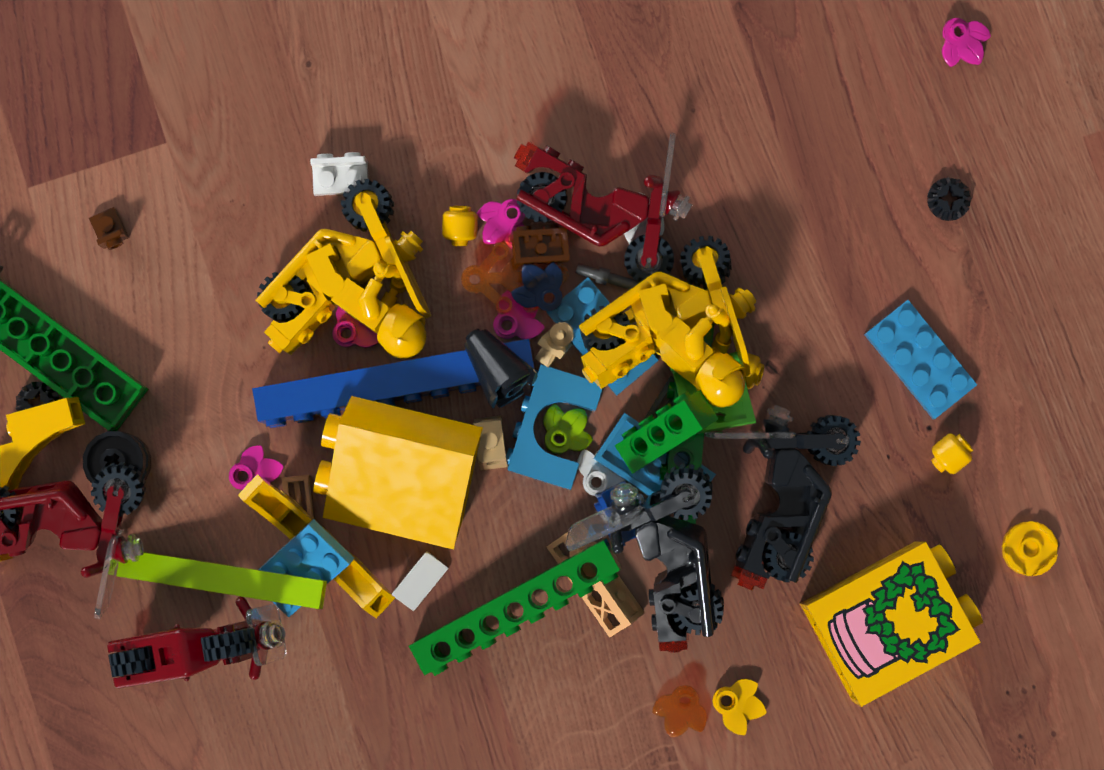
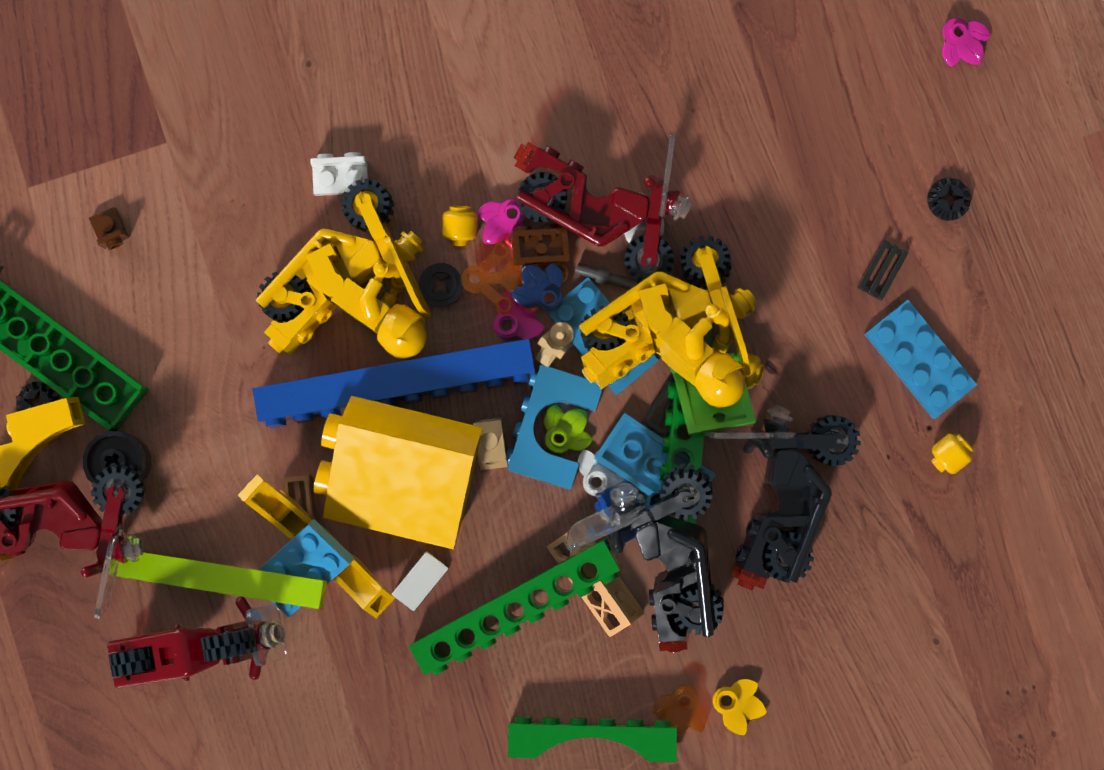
(254, 463): dark pink plate -> none
(360, 333): dark pink plate -> none
(440, 271): none -> black gear
(497, 368): black cone -> none
(651, 741): none -> green arch
(666, 431): green brick -> none
(893, 250): none -> pearl dark grey tile
(893, 621): brick -> none
(1030, 548): yellow tile -> none

